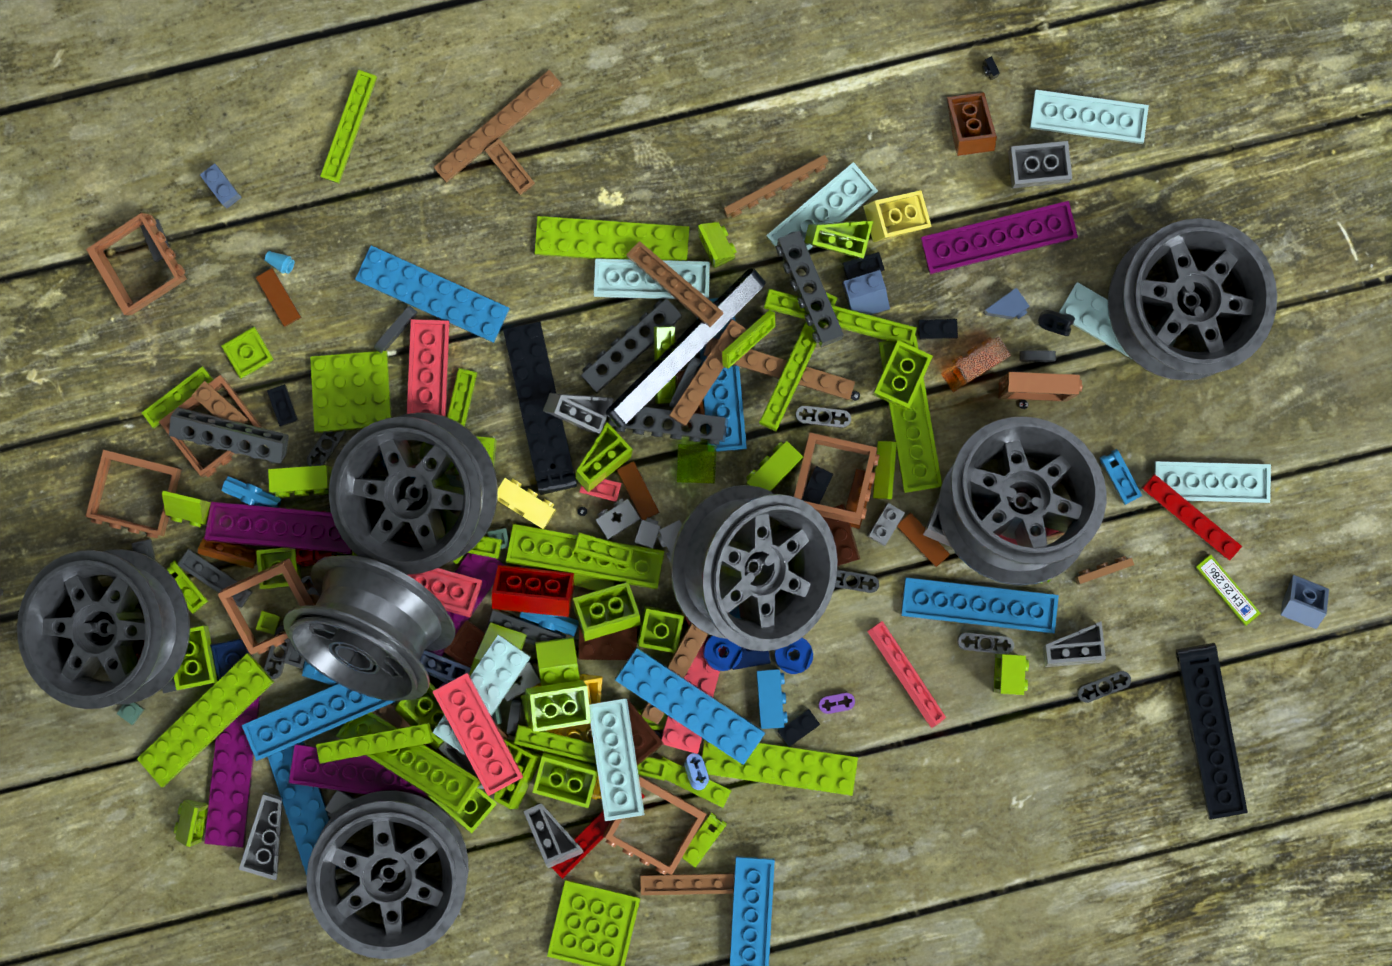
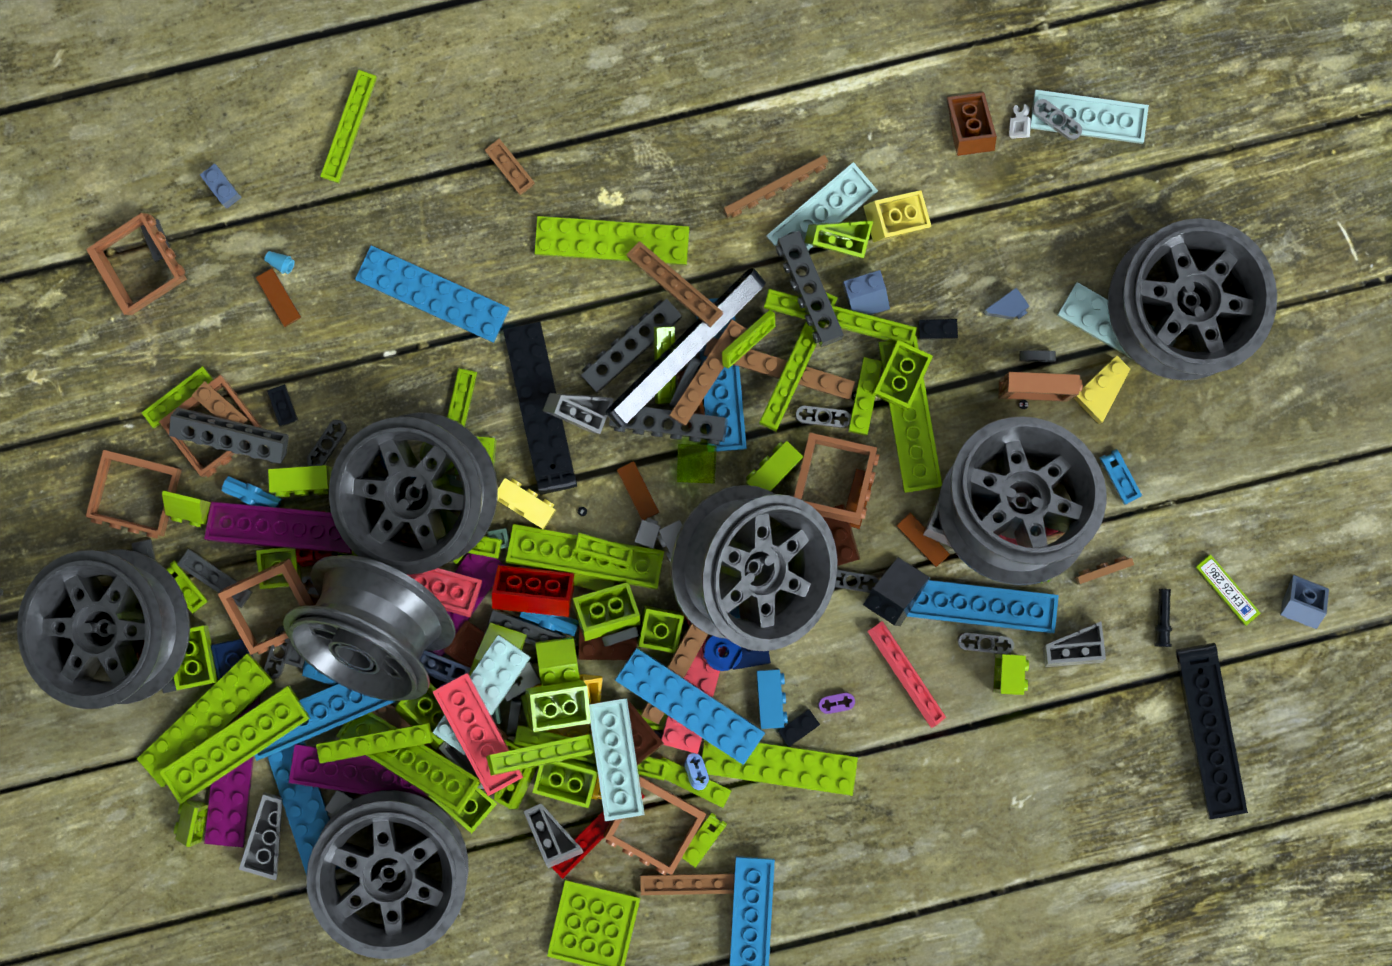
(130, 712): sand green plate -> none
(228, 552): dark orange plate -> none
(234, 745): none -> lime plate
(247, 352): lime tile -> none
(268, 622): lime plate -> none
(350, 390): lime plate -> none
(395, 329): dark grey beam -> none
(428, 366): coral plate -> none
(497, 126): medium nougat plate -> none
(540, 754): none -> lime plate
(603, 459): lime wedge -> none
(605, 490): coral plate -> none
(613, 528): light grey brick -> none
(620, 636): none -> dark grey beam
(626, 280): light aqua plate -> none
(716, 244): lime slope -> none
(799, 664): blue plate -> none
(817, 485): black plate -> none
(863, 266): black plate -> none
(864, 396): none -> lime plate
(885, 470): lime tile -> none
(885, 524): light grey brick -> none
(896, 592): none -> black slope
(975, 363): clear orange wedge -> none
(990, 68): black plate -> none
(999, 237): magenta plate -> none
(1021, 124): none -> white plate
(1040, 164): light grey brick -> none
(1042, 116): none -> light grey beam
(1048, 320): black plate -> none
(1102, 389): none -> light yellow wedge
(1115, 676): dark grey beam -> none
(1163, 628): none -> black pin
(1191, 517): red plate -> none
(1217, 481): light aqua plate -> none

